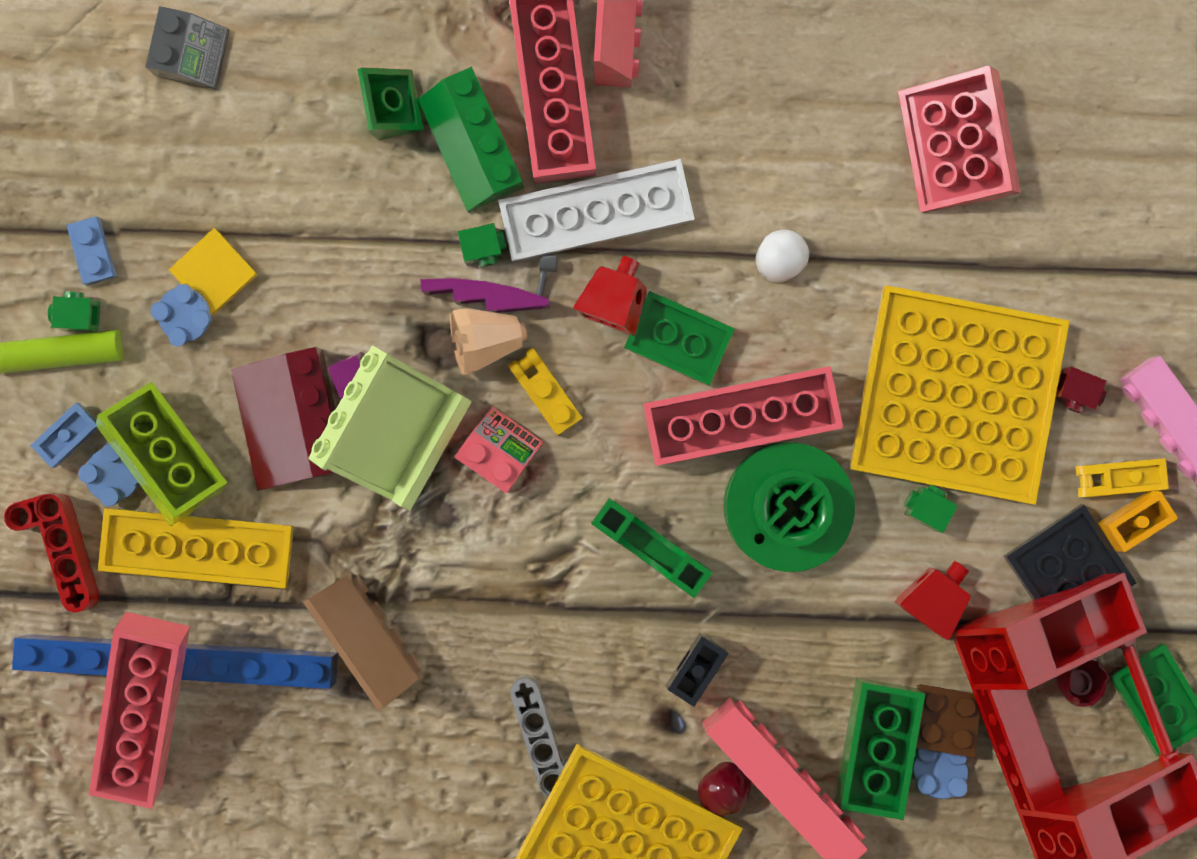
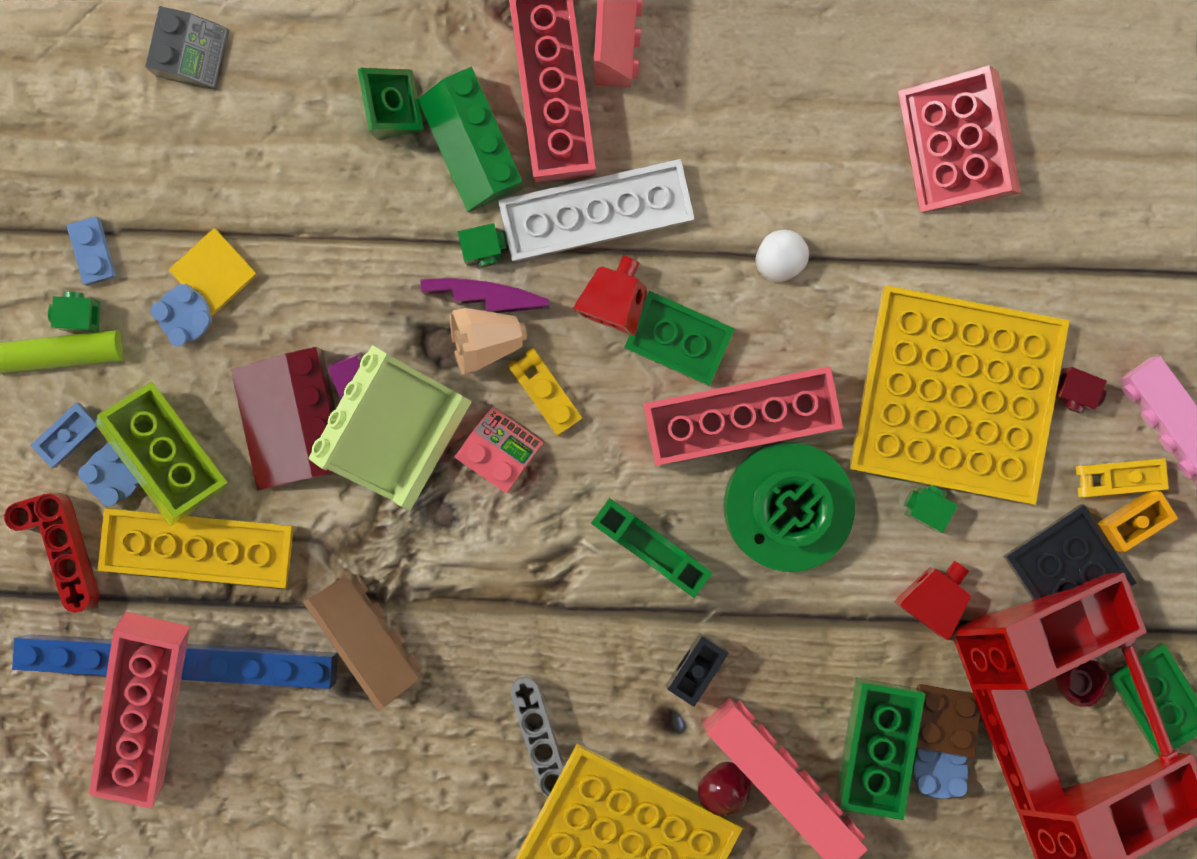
(547, 263): dark grey hand -> none

